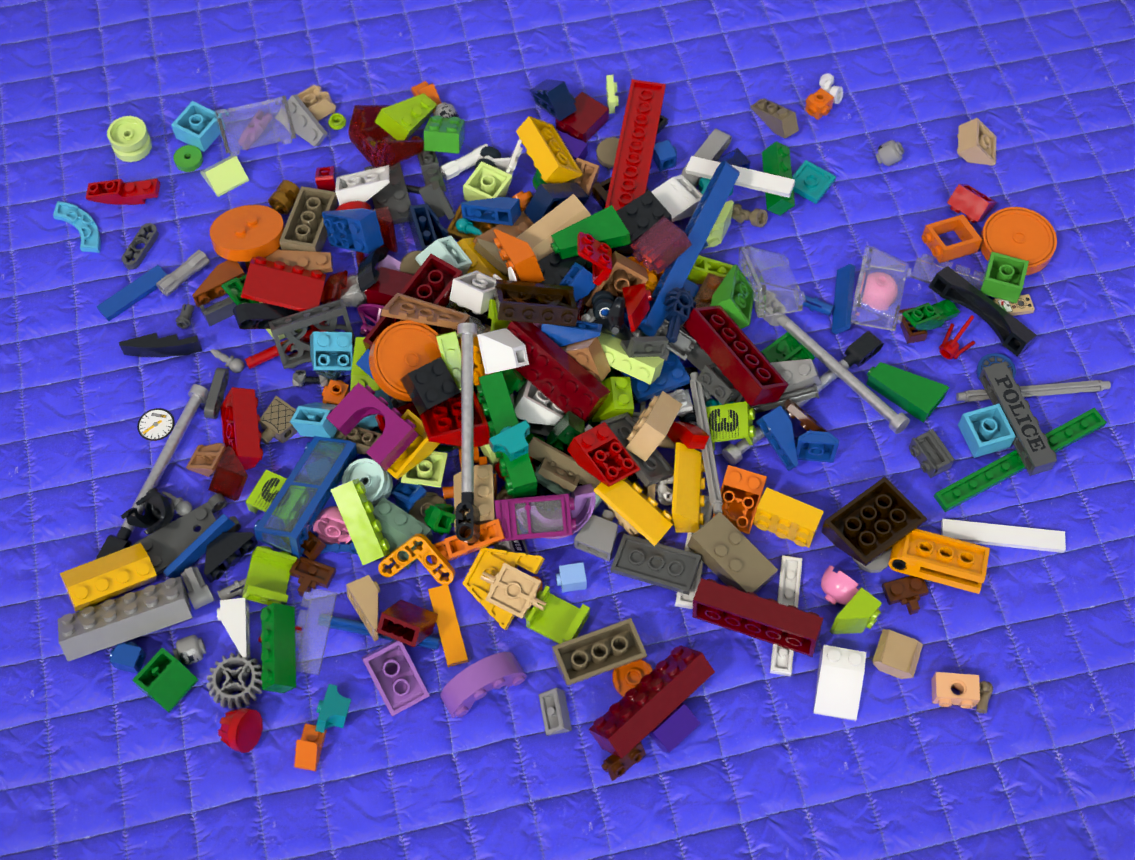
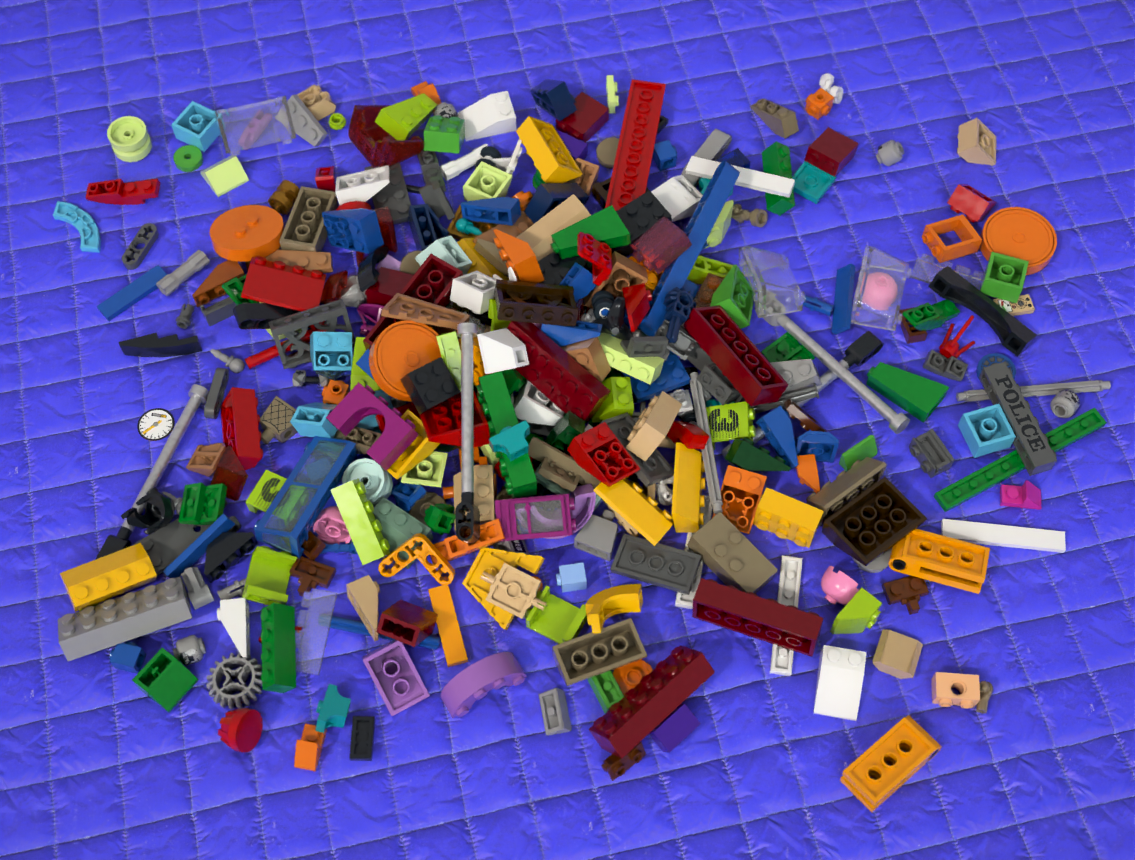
(202, 503): none -> green slope
(362, 738): none -> black plate
(489, 117): none -> white slope
(606, 690): none -> bright green slope
(612, 602): none -> yellow arch
(750, 458): none -> dark green slope
(808, 471): none -> orange slope
(831, 151): none -> dark red brick
(847, 486): none -> dark tan slope
(860, 451): none -> bright green slope
(905, 736): none -> light orange hinge
(946, 367): none -> dark grey slope
(1021, 496): none -> dark pink slope
(1065, 403): none -> light grey head

